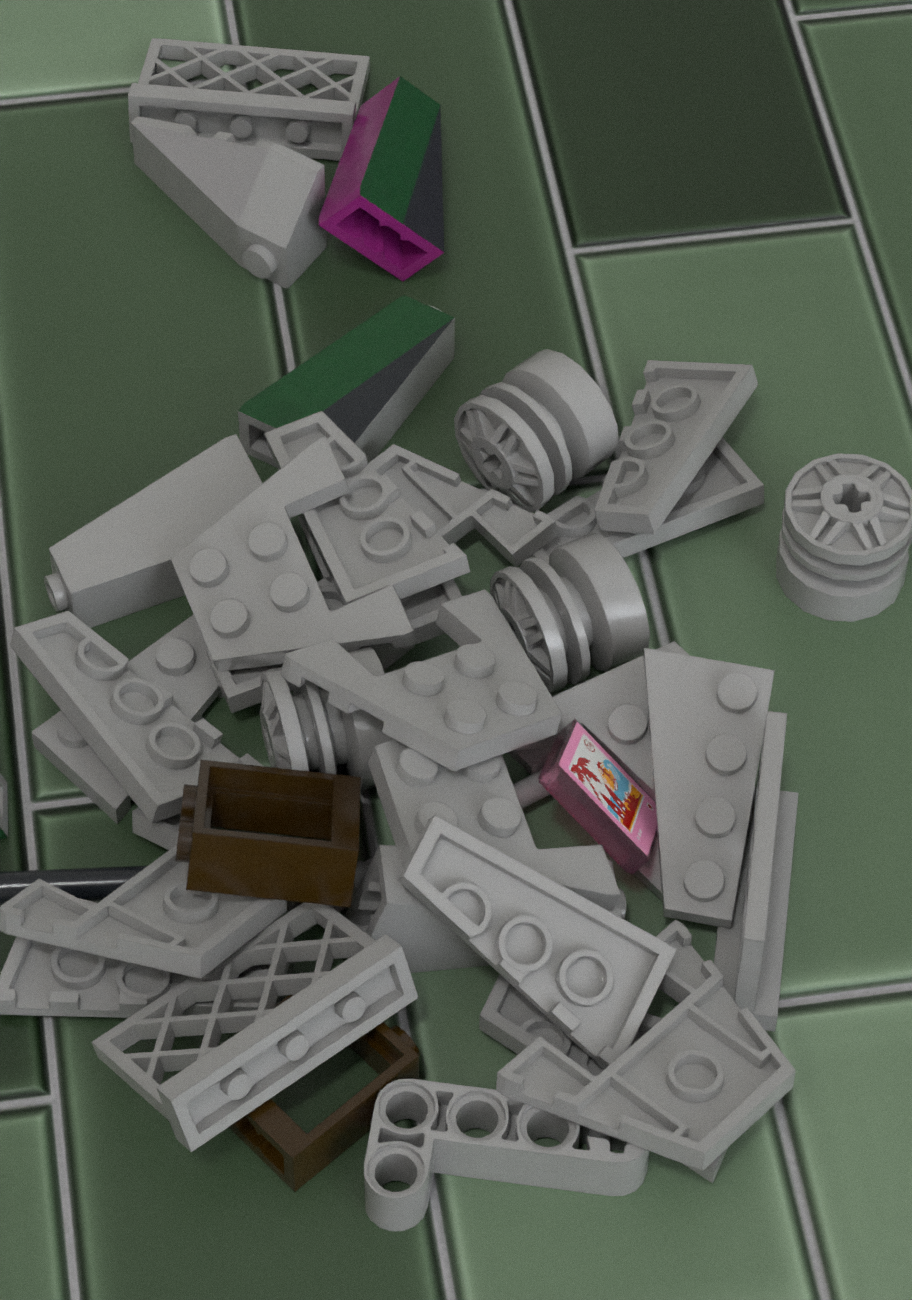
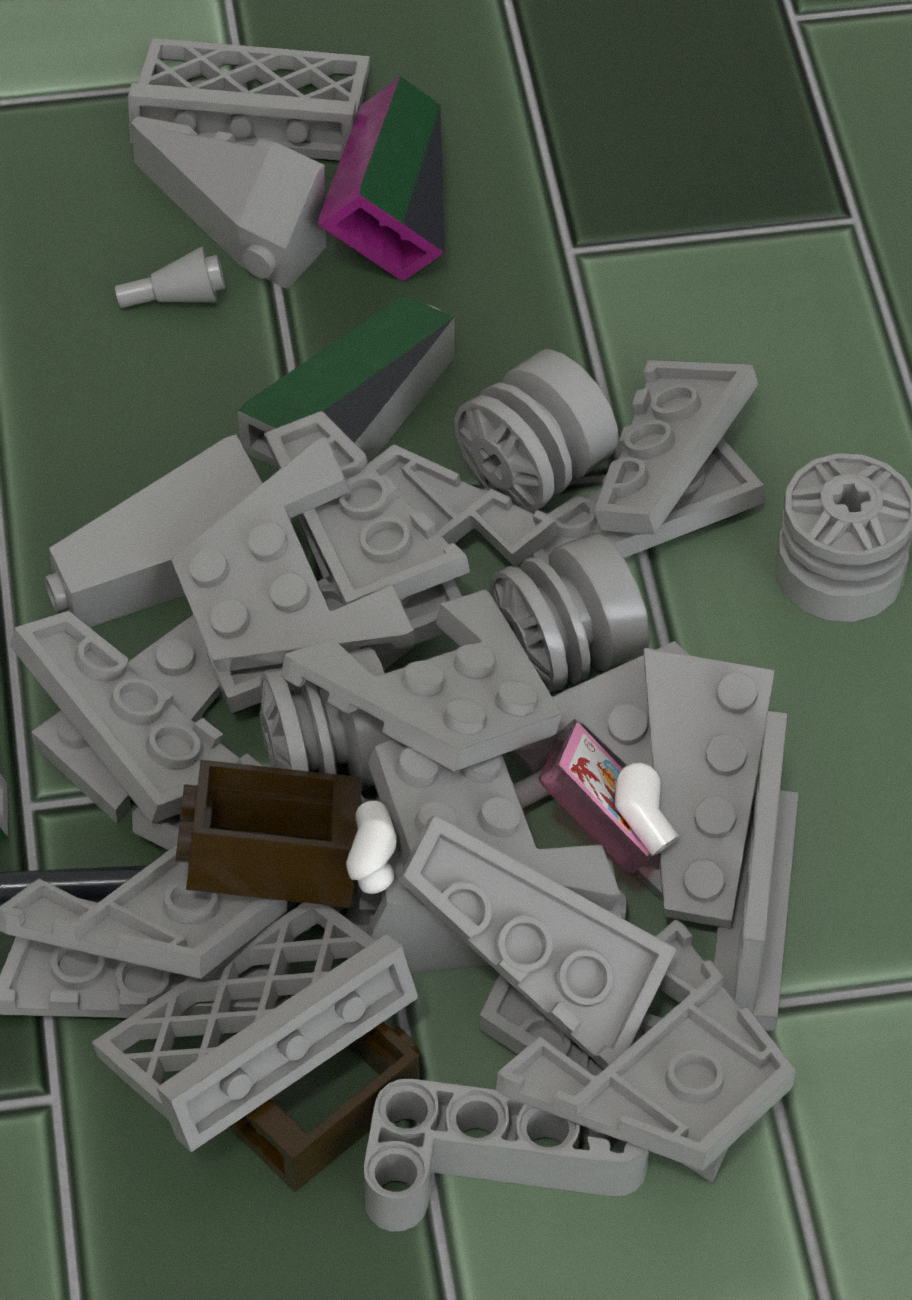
(185, 280): none -> light grey cone
(372, 848): none -> white arm
(638, 803): none -> white arm

